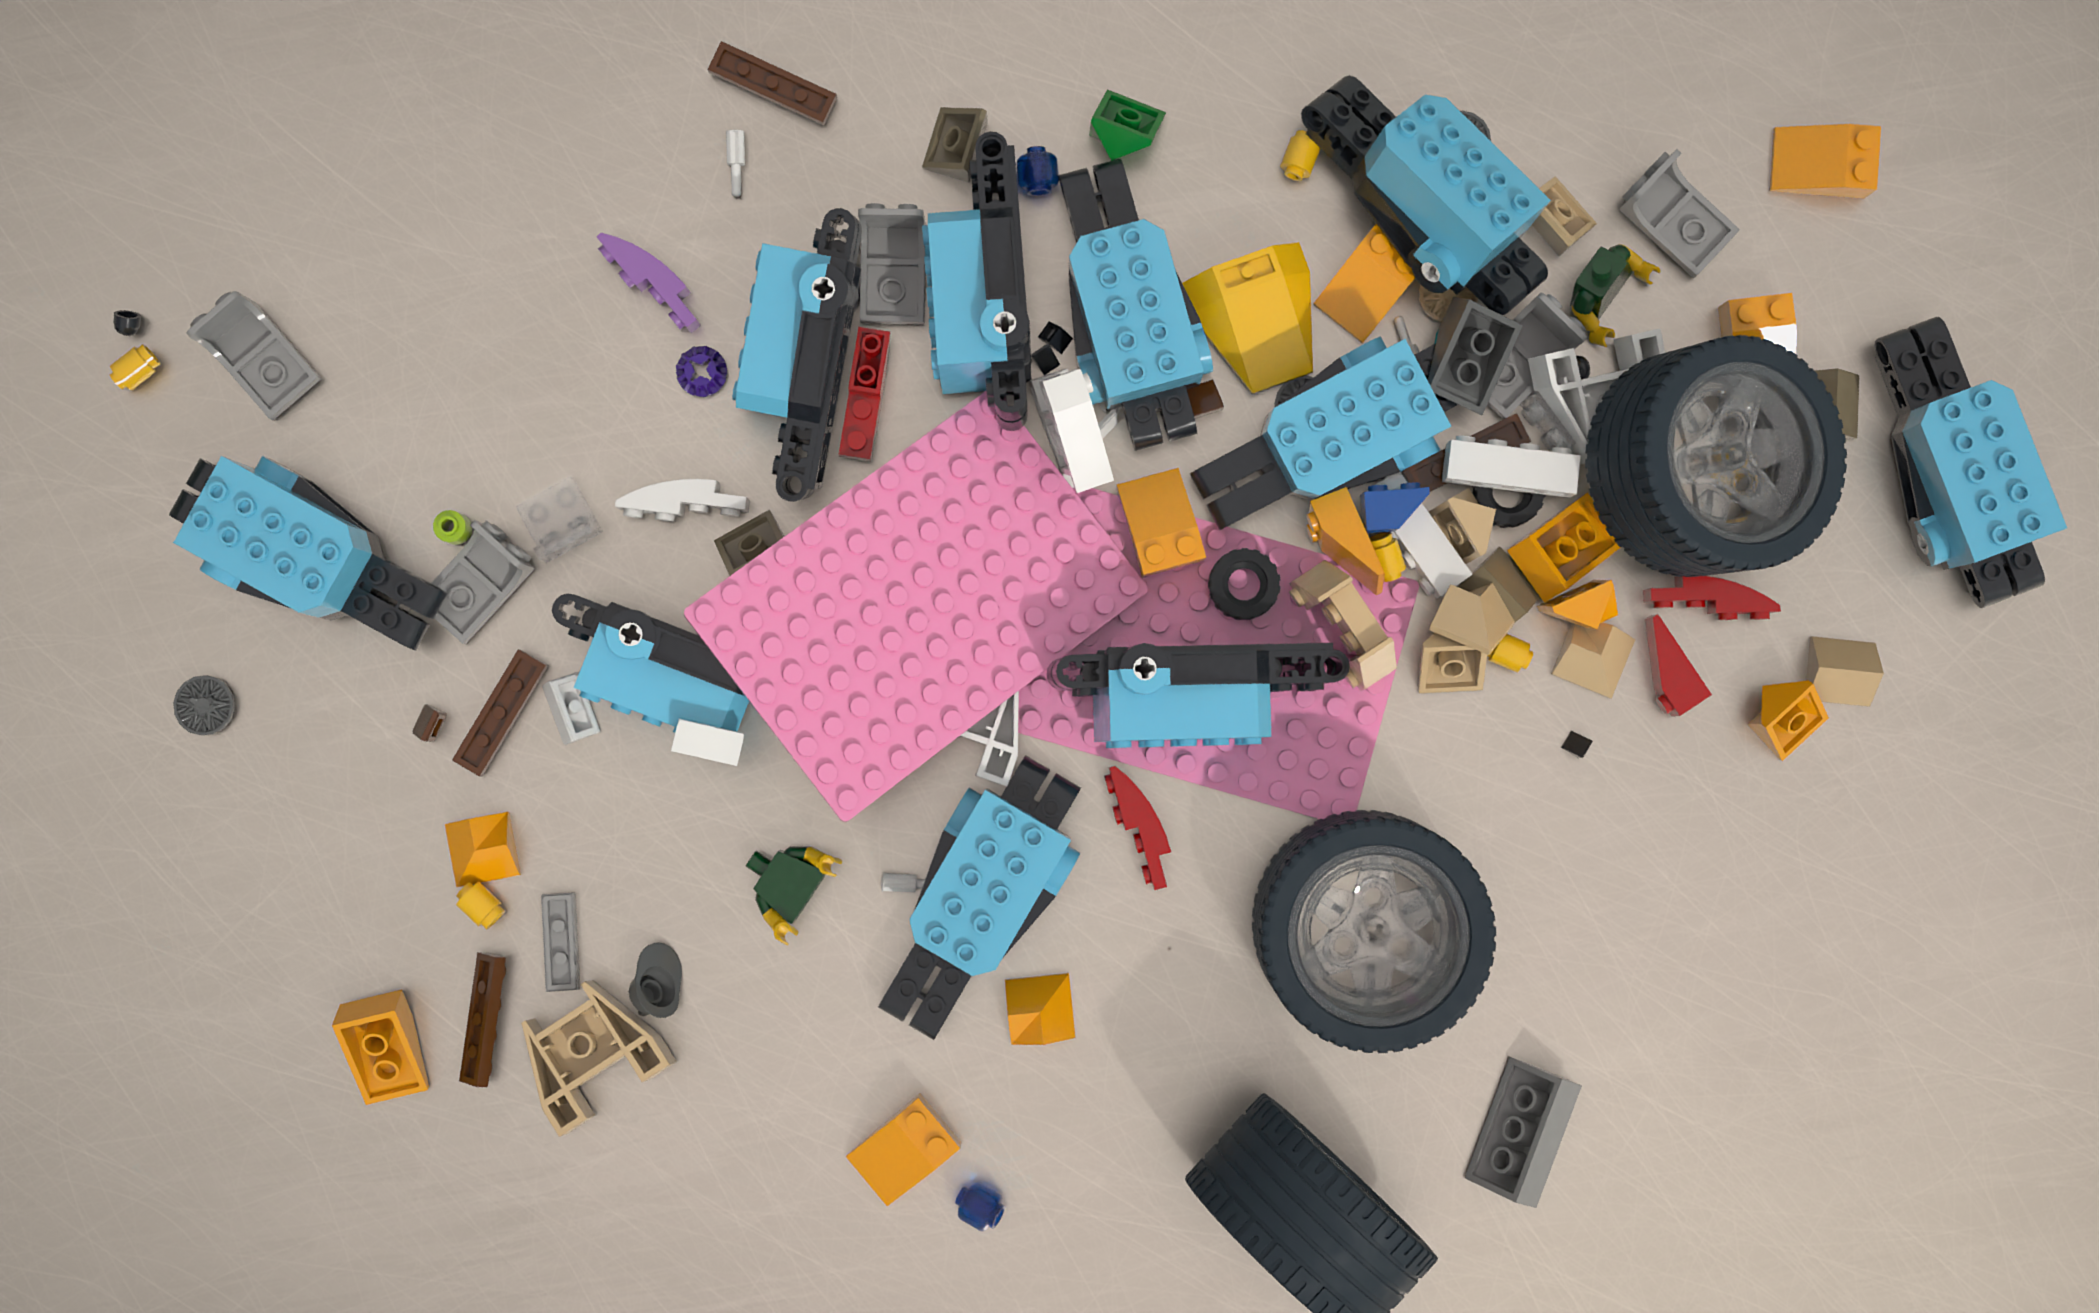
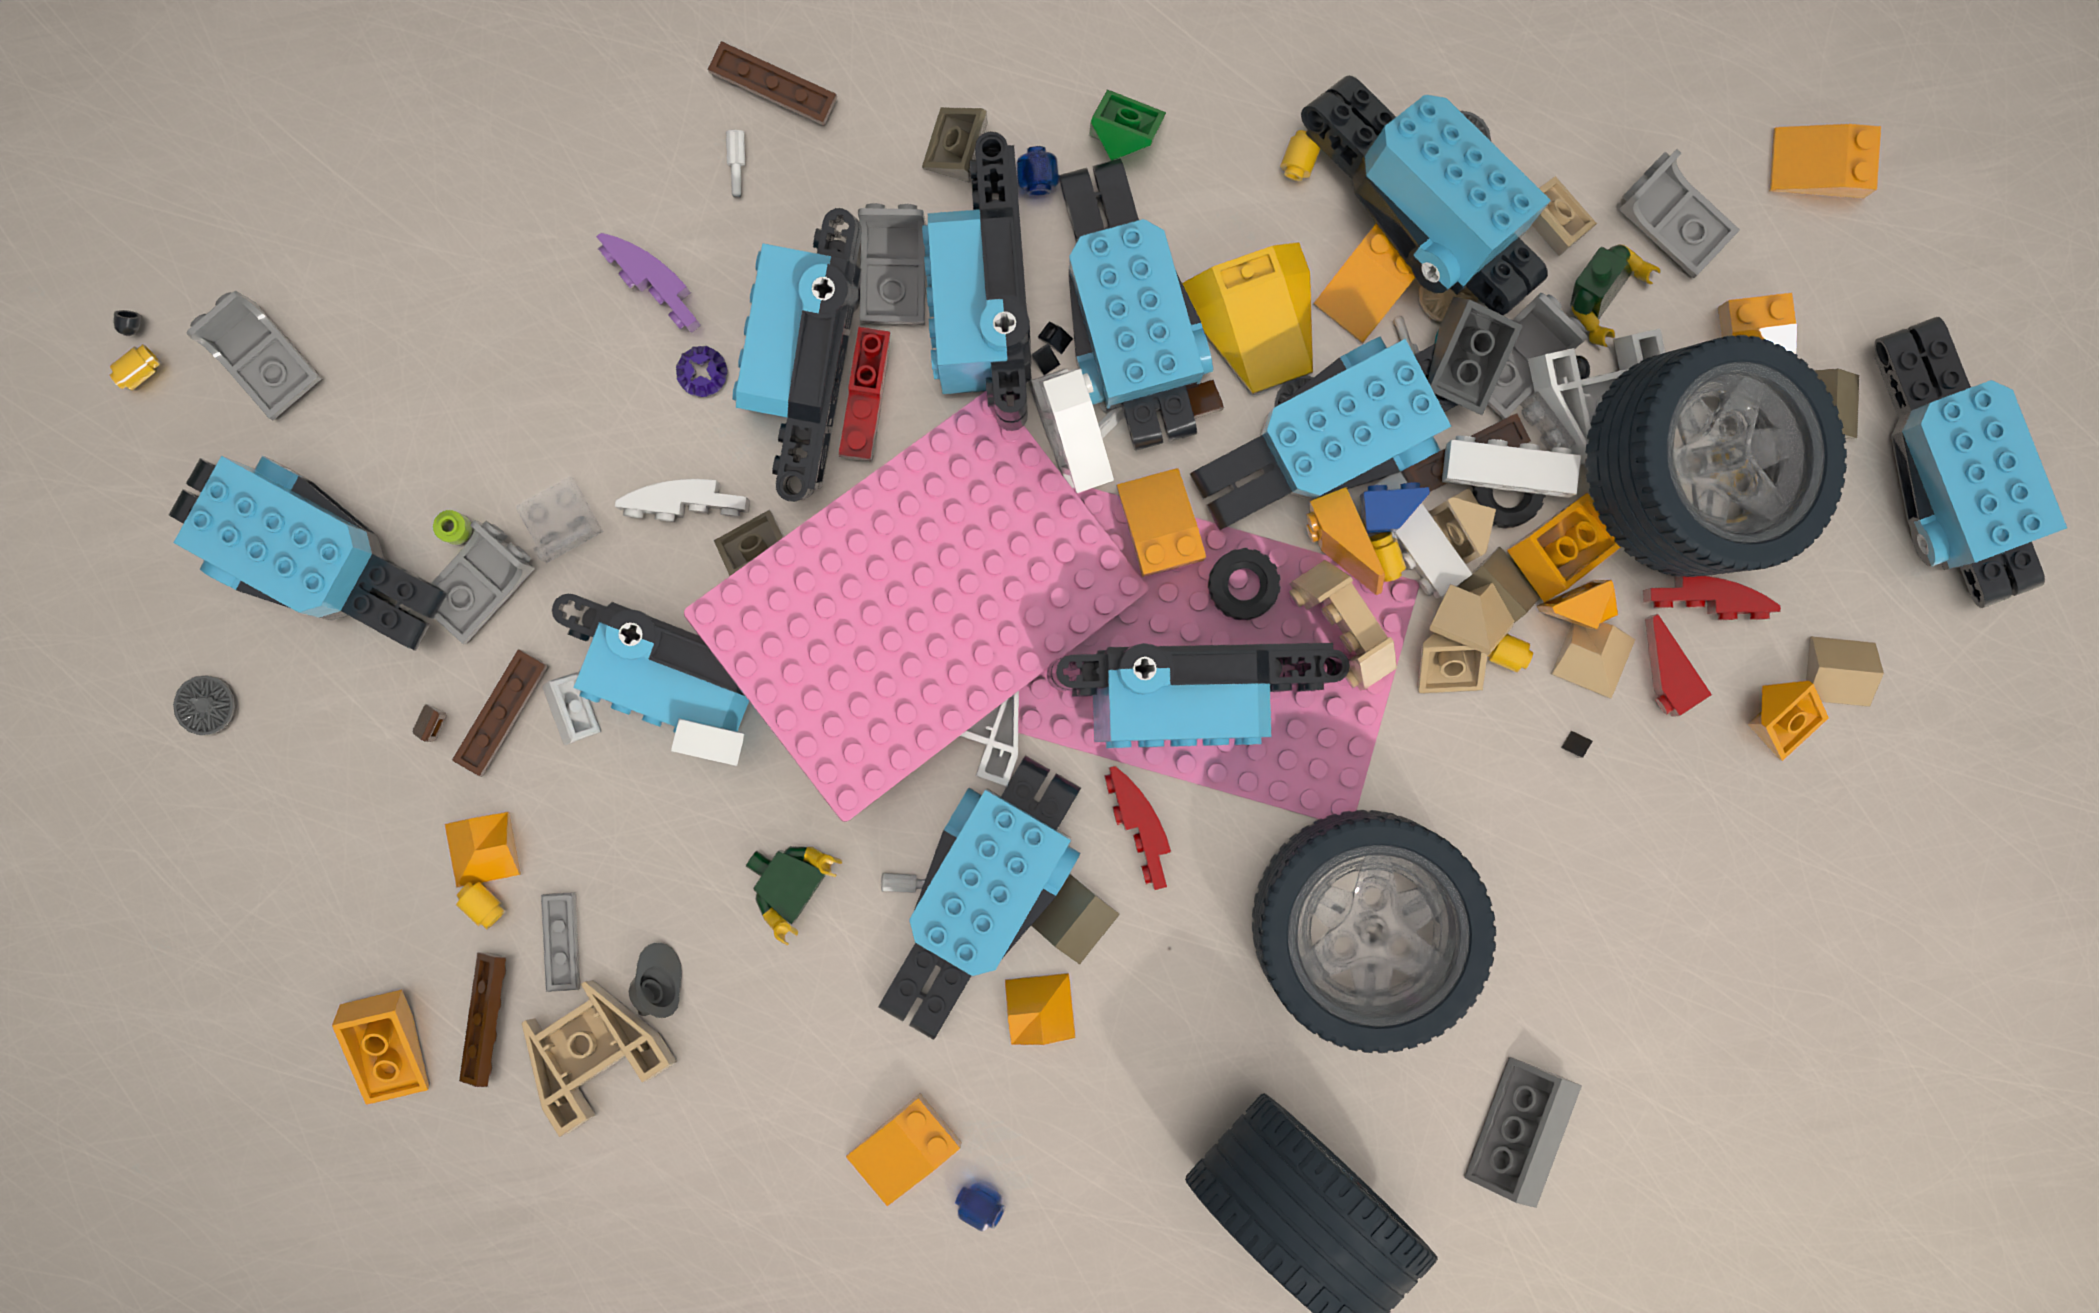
(1075, 920): none -> dark tan slope

